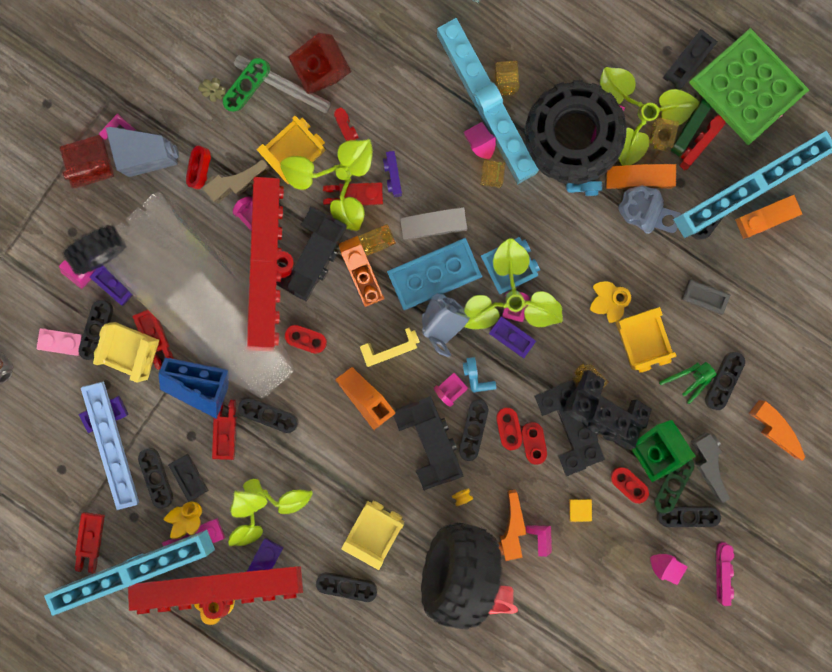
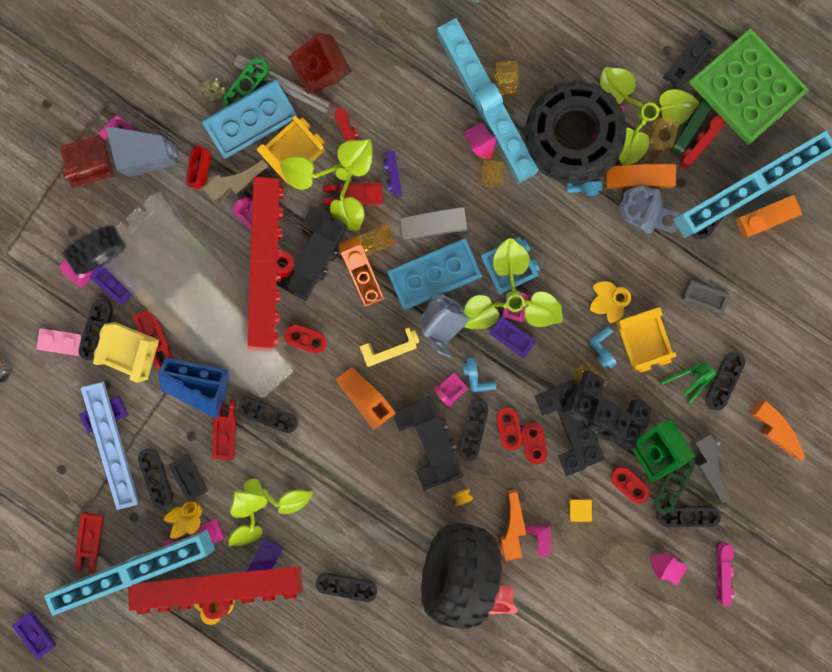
(34, 635): none -> dark purple plate
(249, 119): none -> dark azure plate
(373, 534): light yellow panel -> none
(605, 357): none -> dark azure plate

